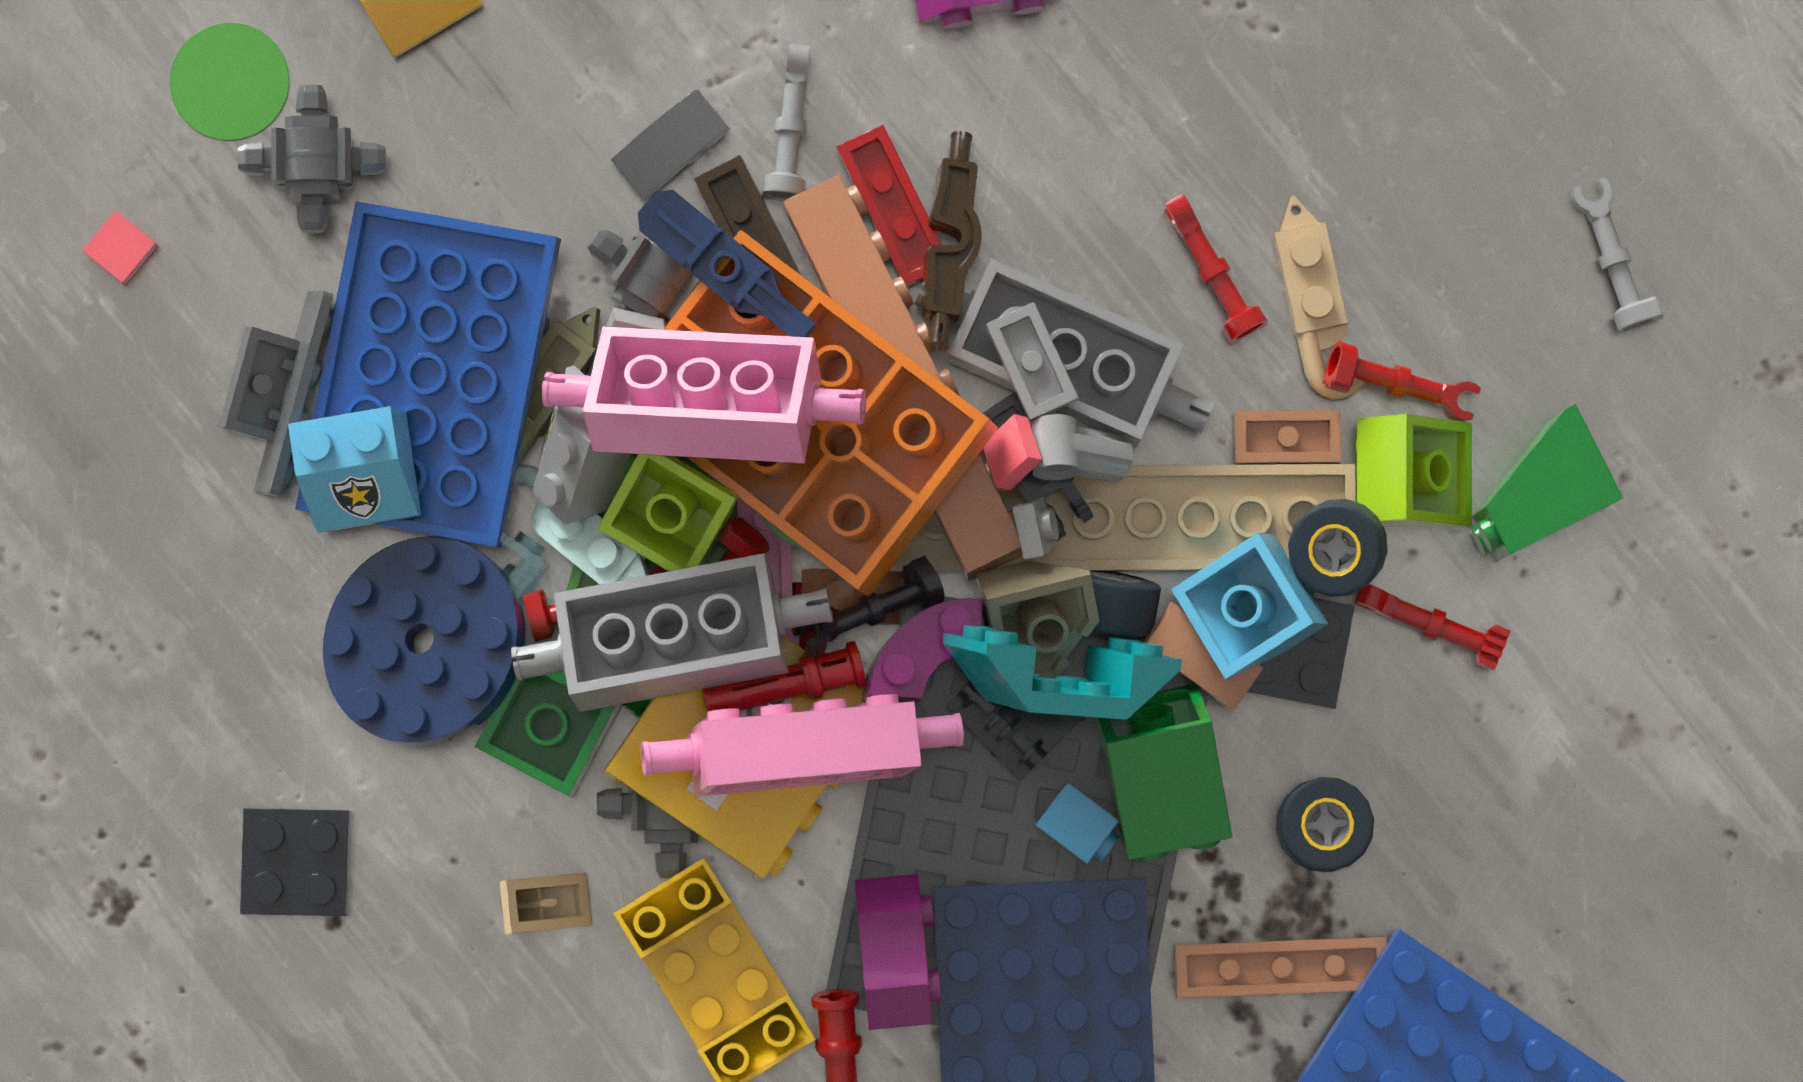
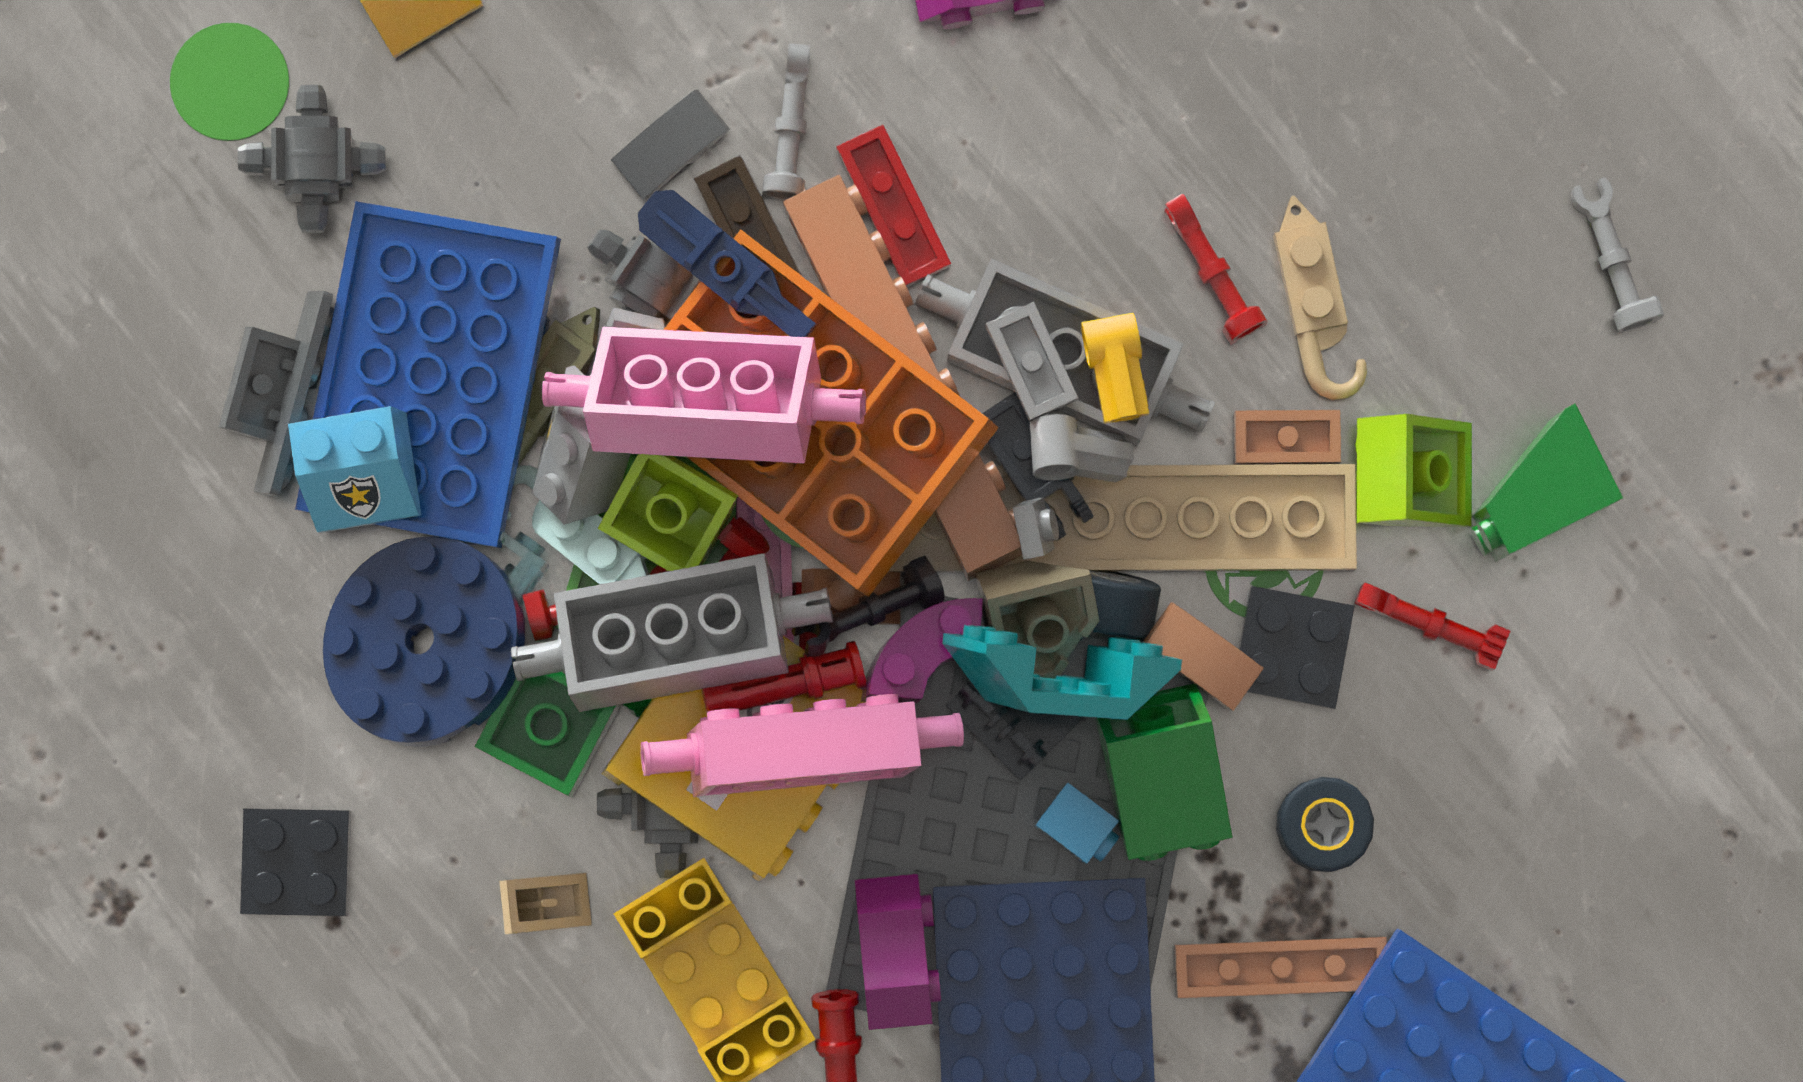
(120, 247): coral tile -> none
(948, 264): dark brown piece -> none
(1012, 452): coral tile -> none
(1114, 354): none -> yellow piece
(1249, 605): medium azure slope -> none
(1323, 557): black wheel -> none
(1346, 365): red piece -> none

